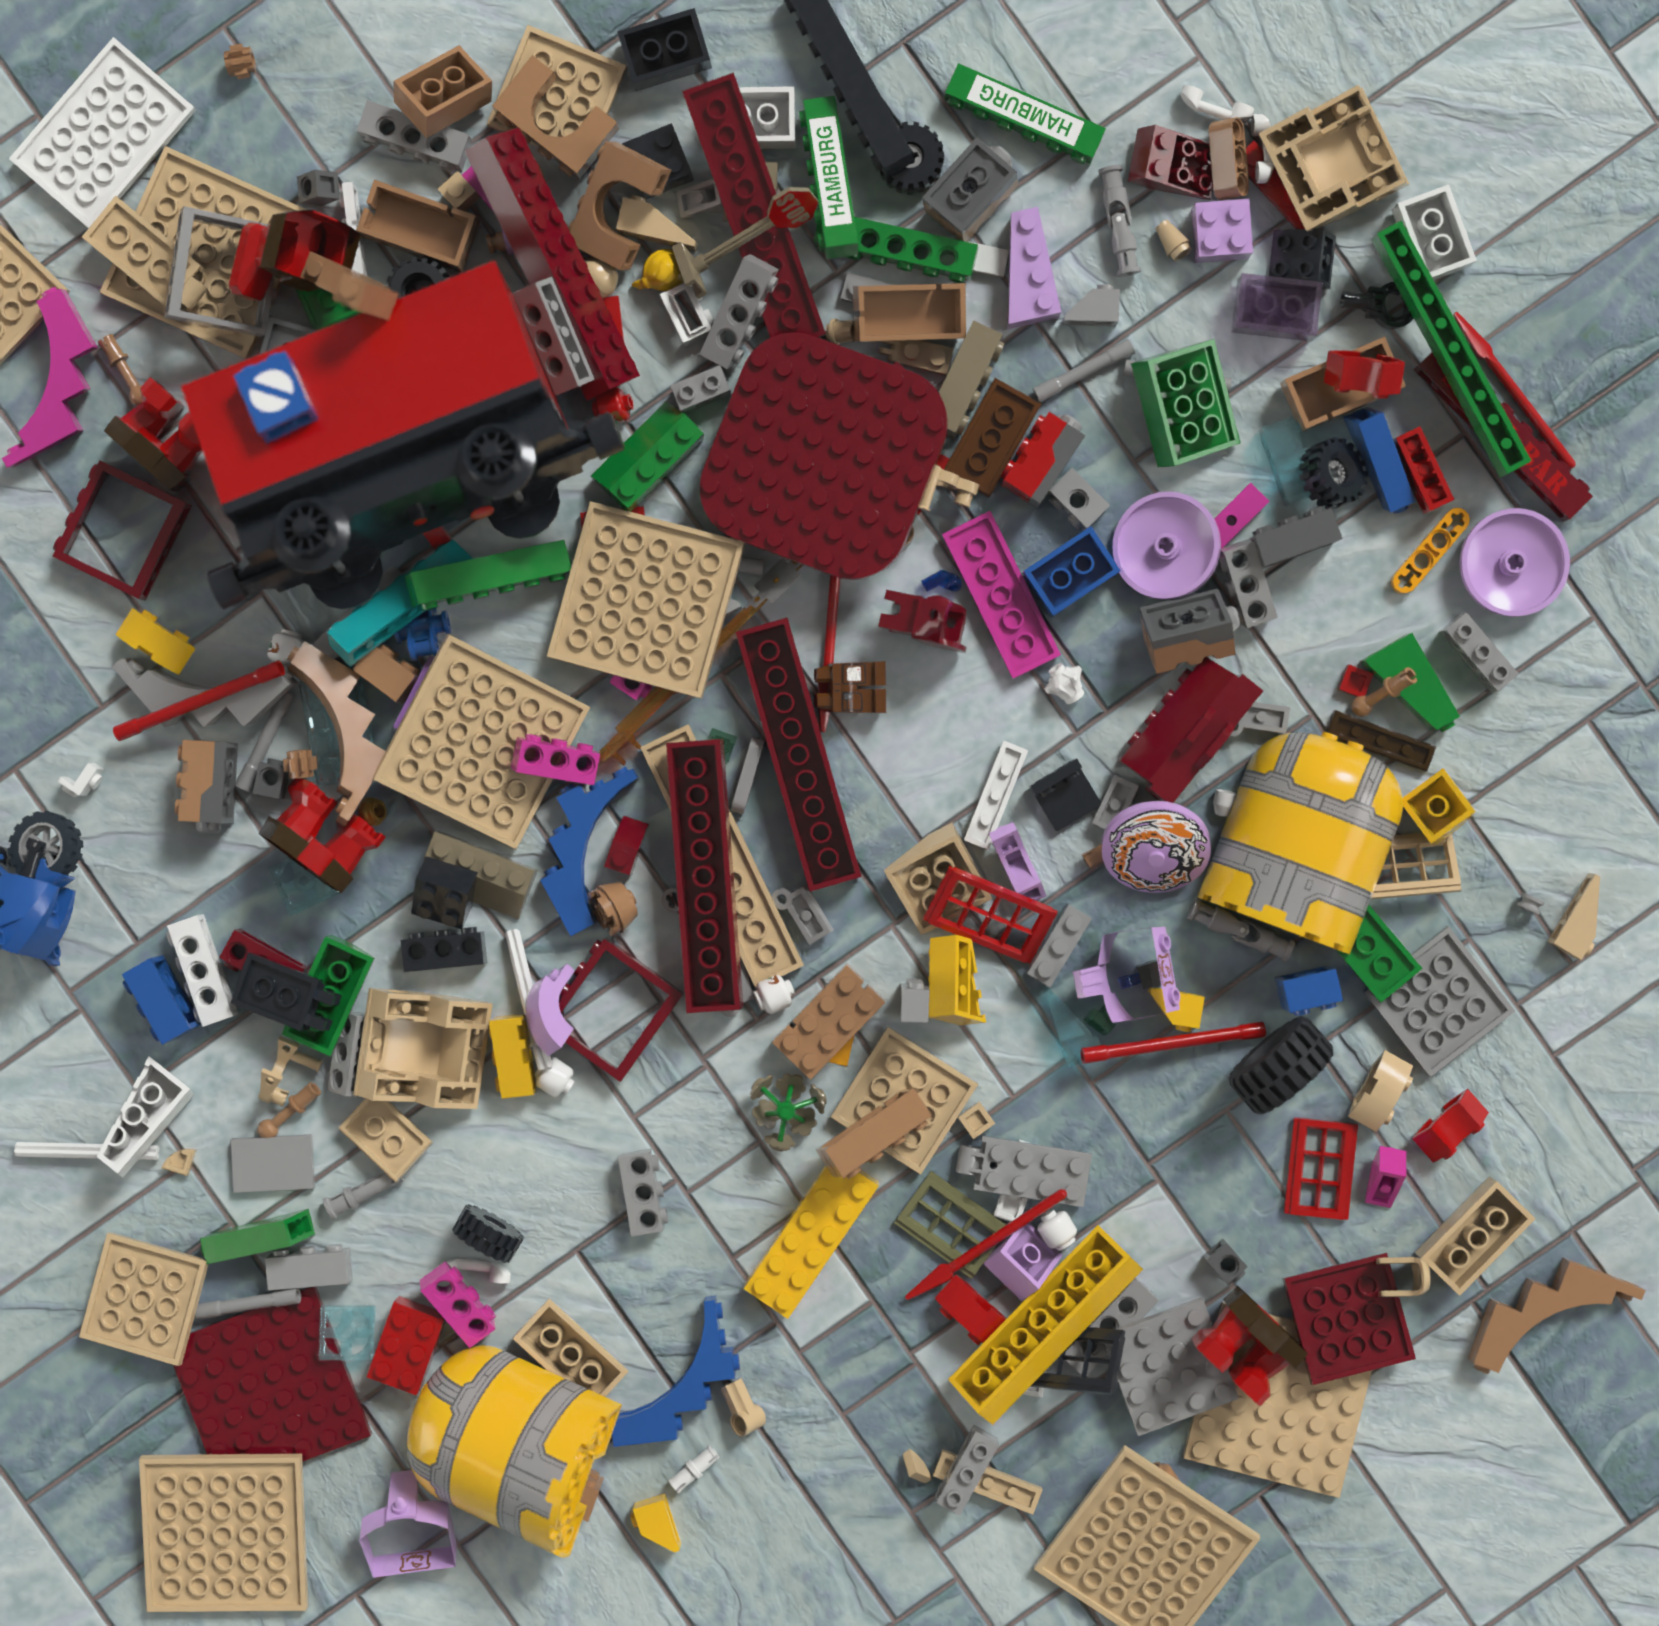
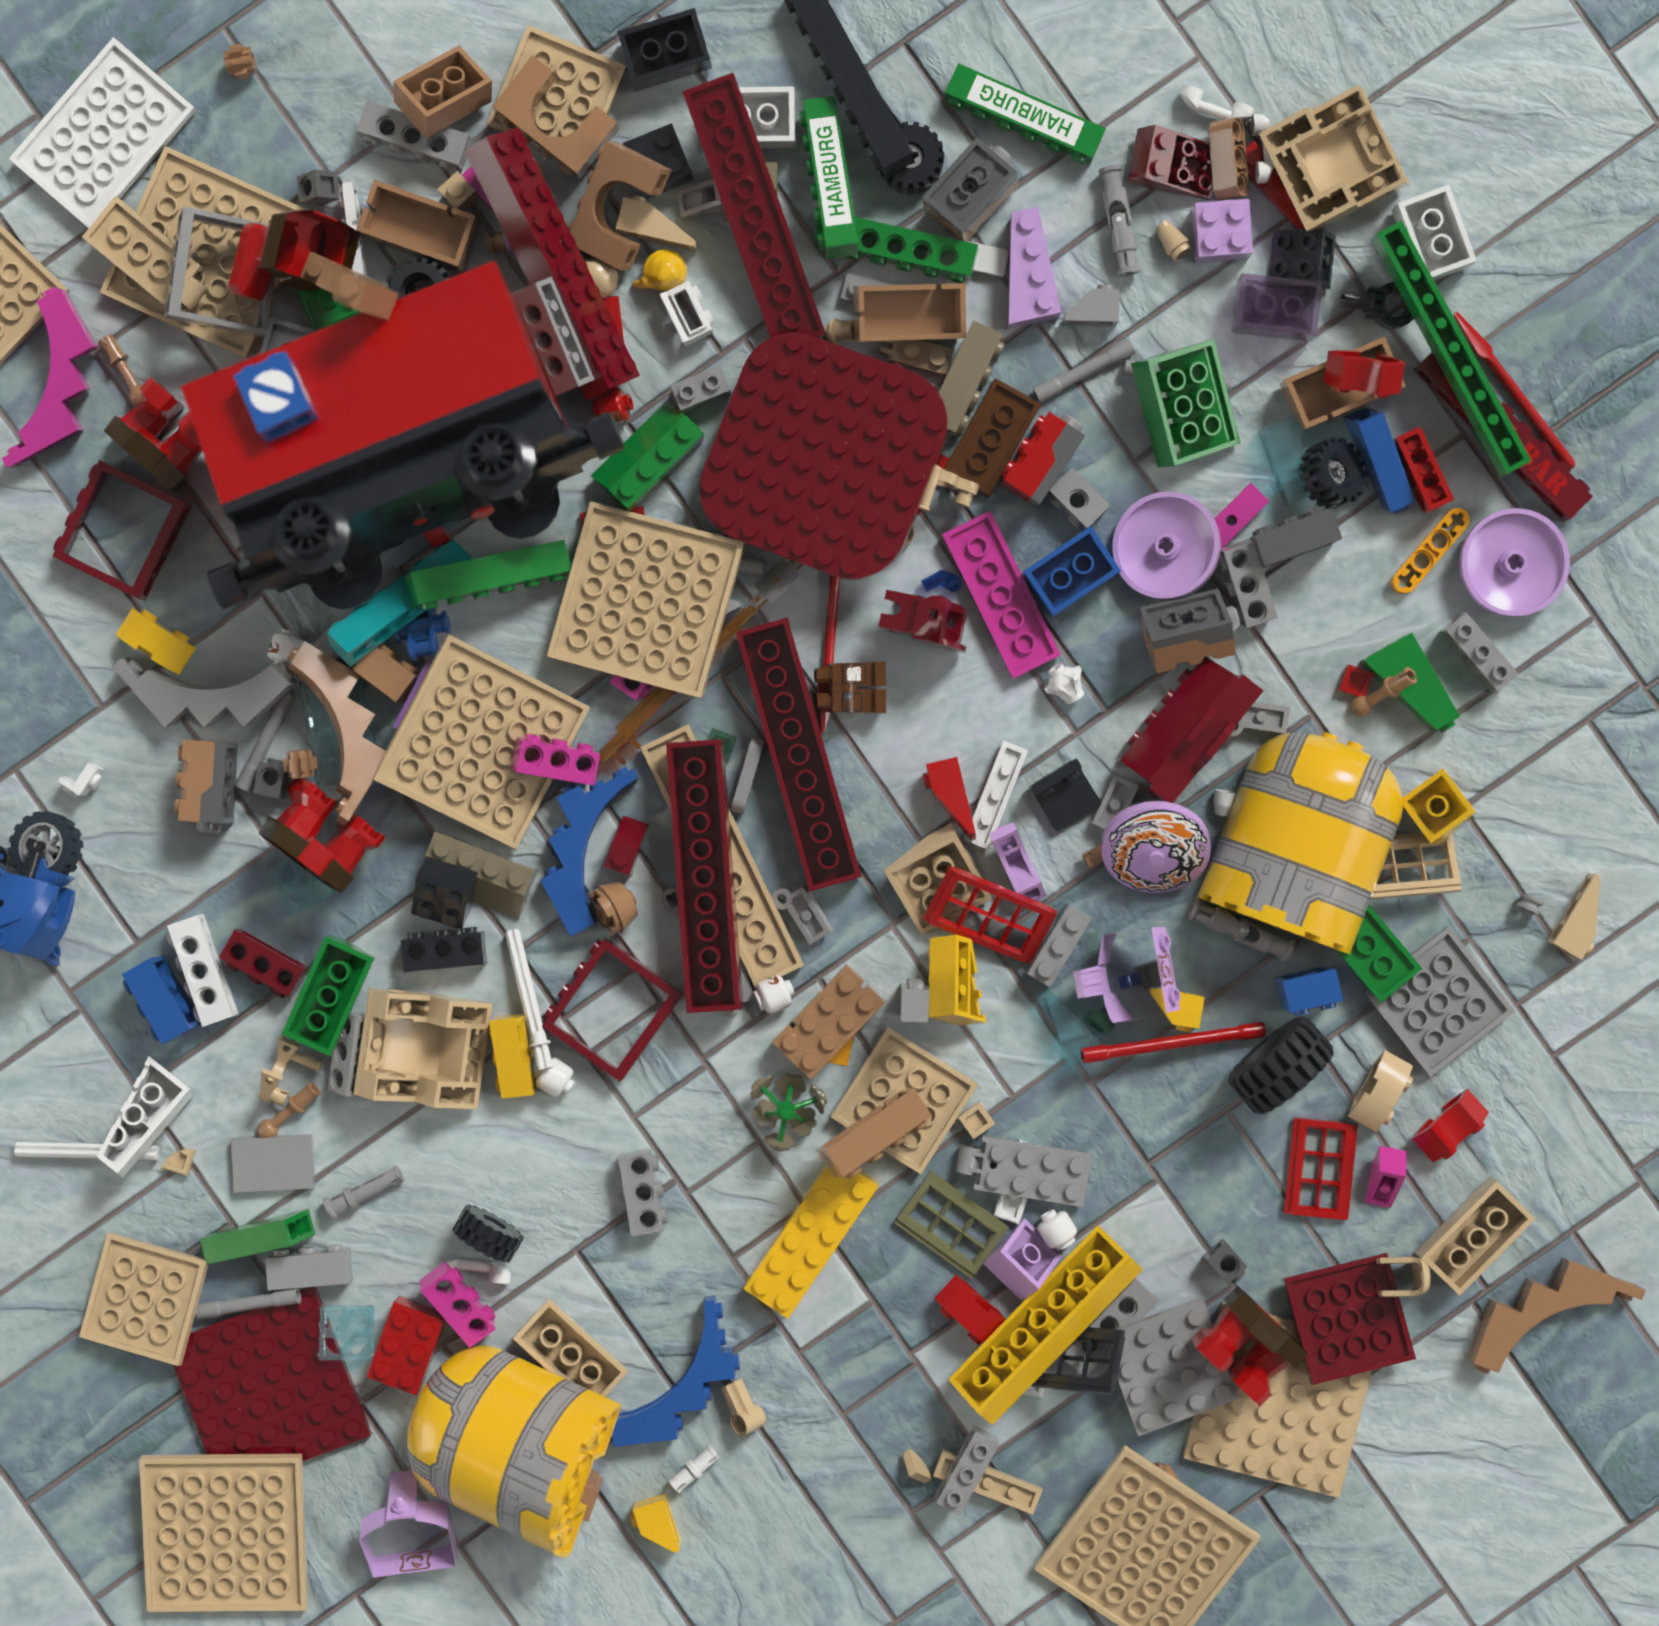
(259, 676): red piece -> none
(282, 994): black tile -> none
(372, 811): pearl gold piece -> none
(386, 1136): tan tile -> none
(543, 1010): lavender arch -> none
(716, 346): light grey brick -> none
(786, 210): dark tan piece -> none
(944, 1272): red piece -> none
(949, 791): none -> red slope
(1382, 740): dark brown tile -> none

